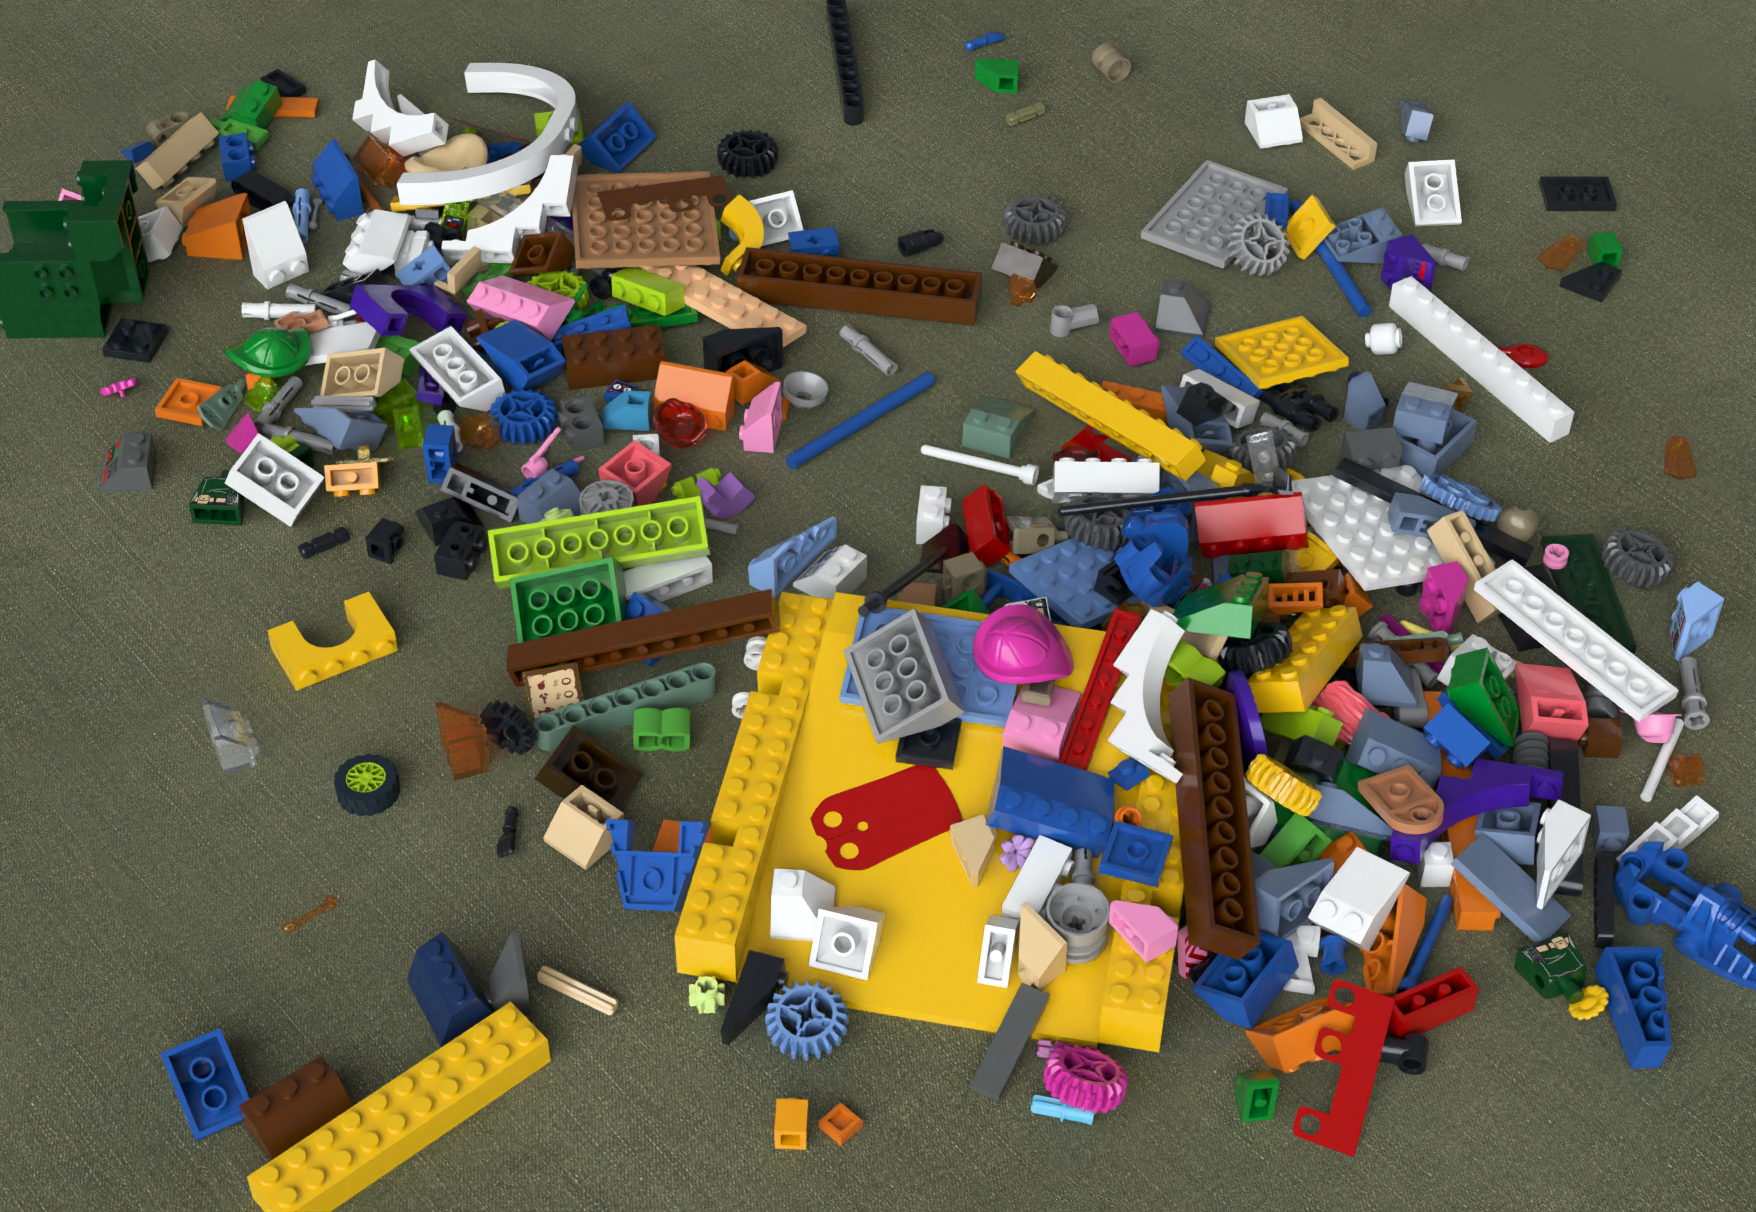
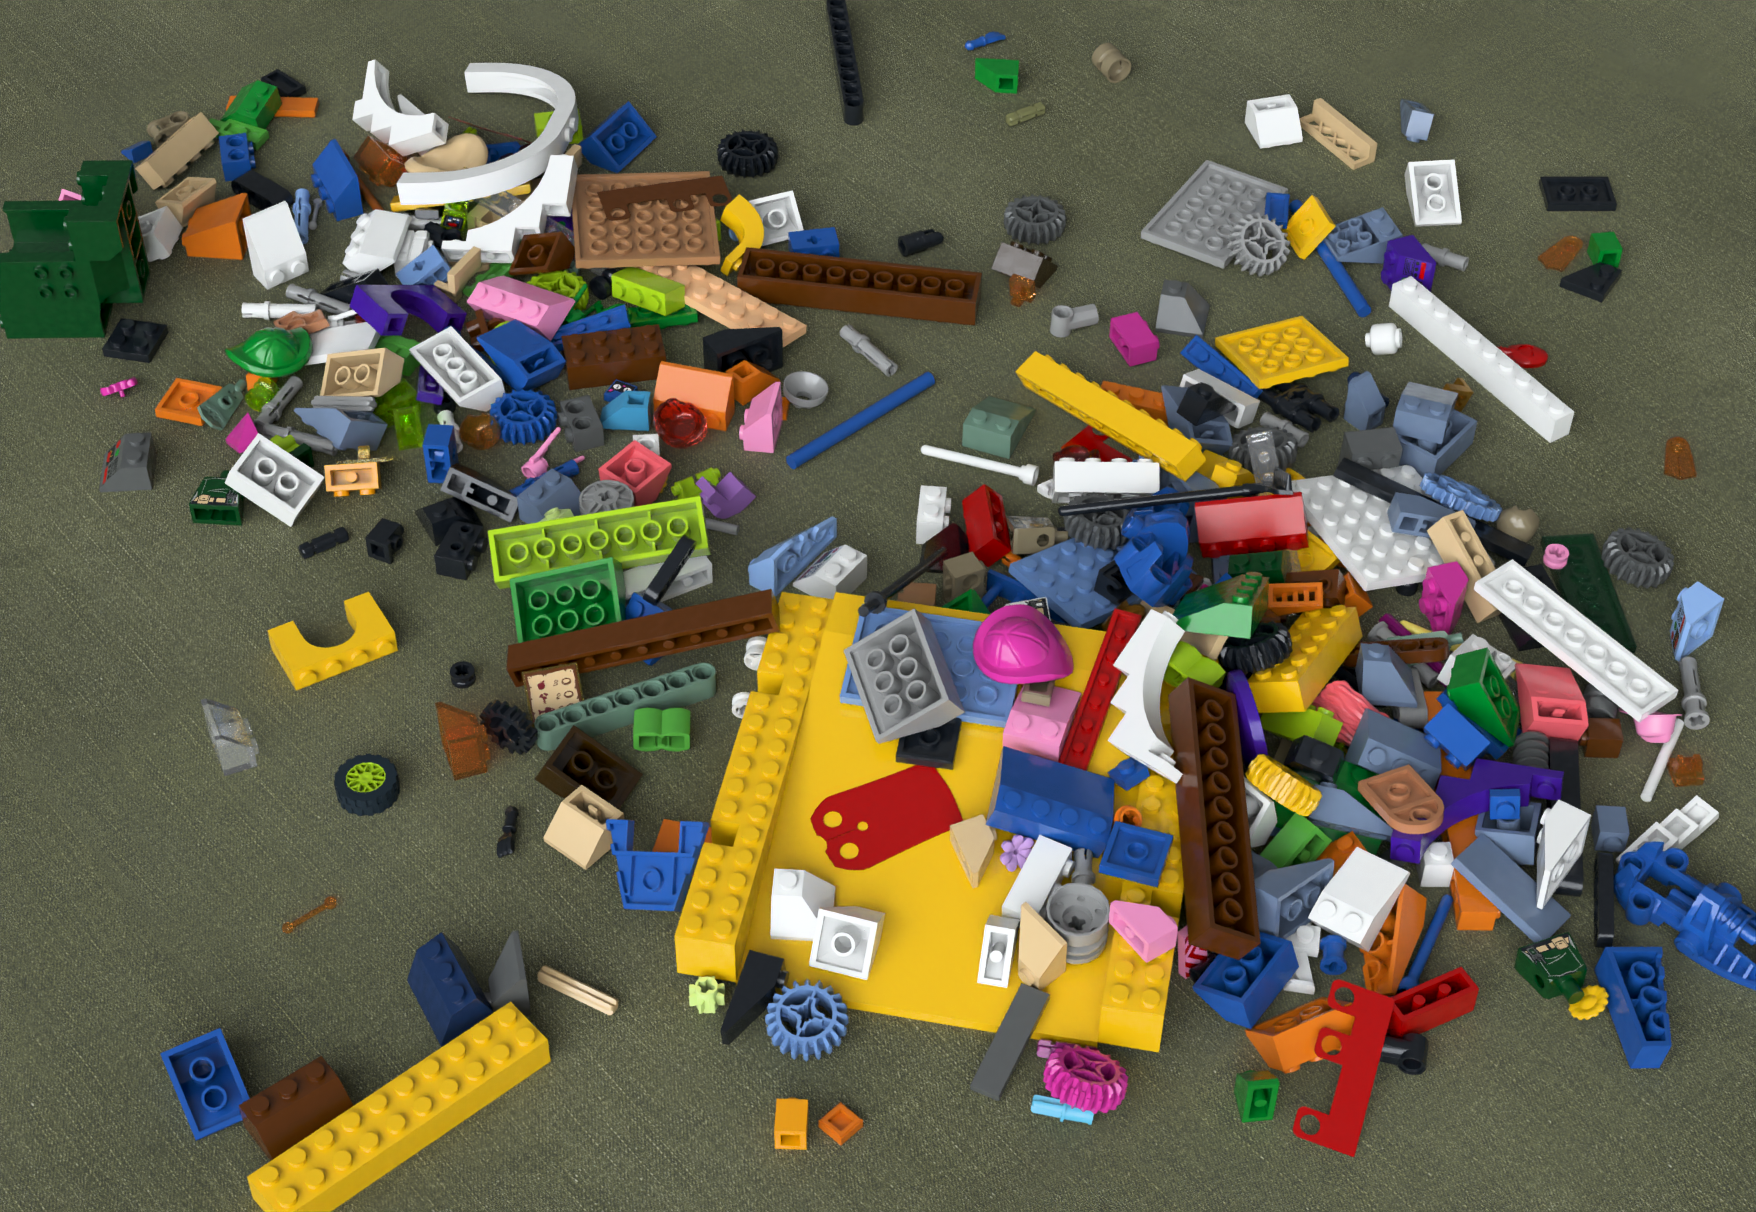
(462, 668): none -> black bush
(669, 570): none -> black beam
(1504, 804): none -> blue plate

